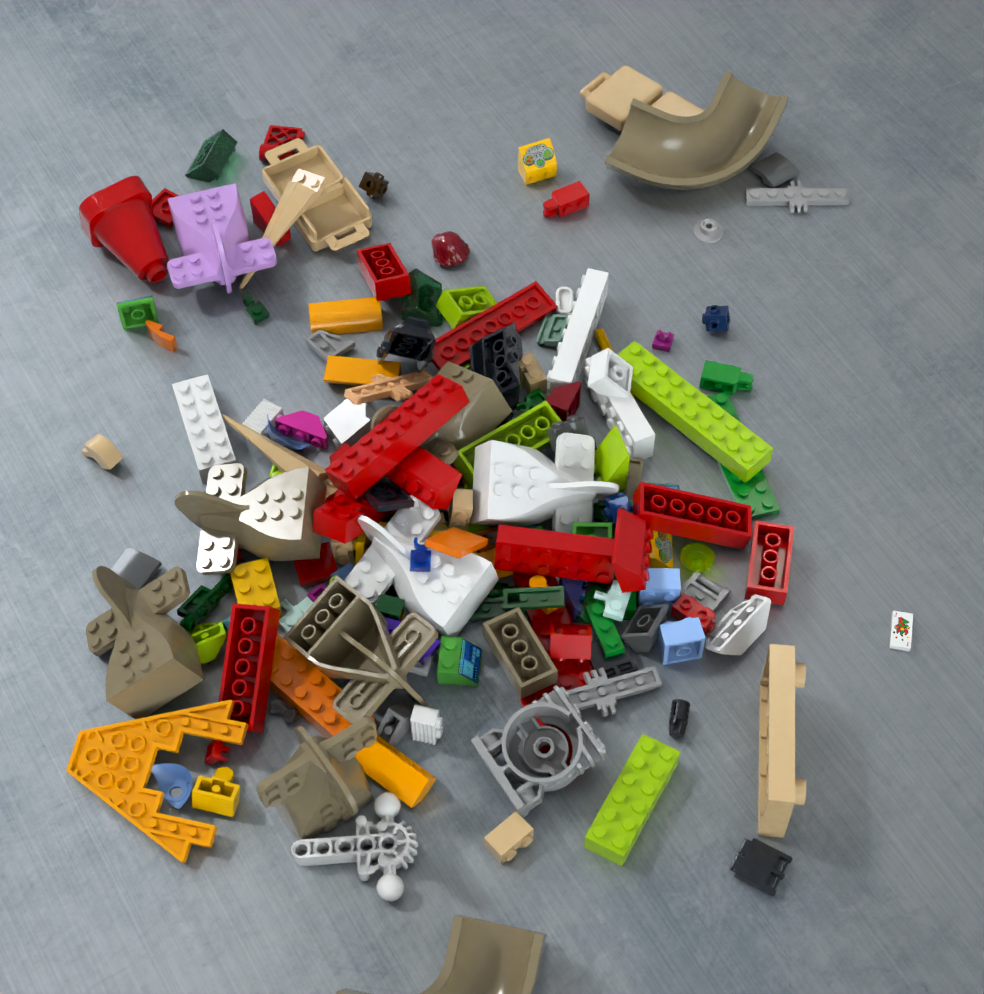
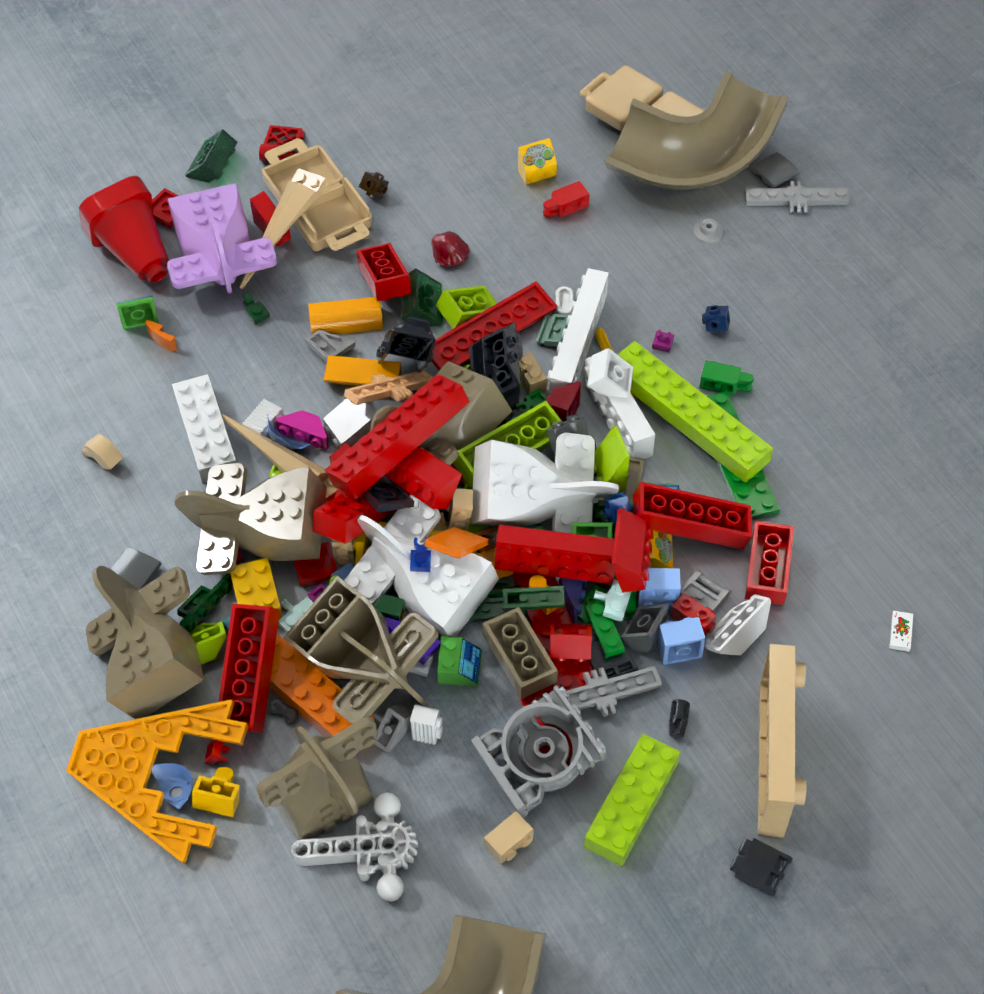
(395, 772): light orange brick -> none
(694, 552): clear neon green piece -> none

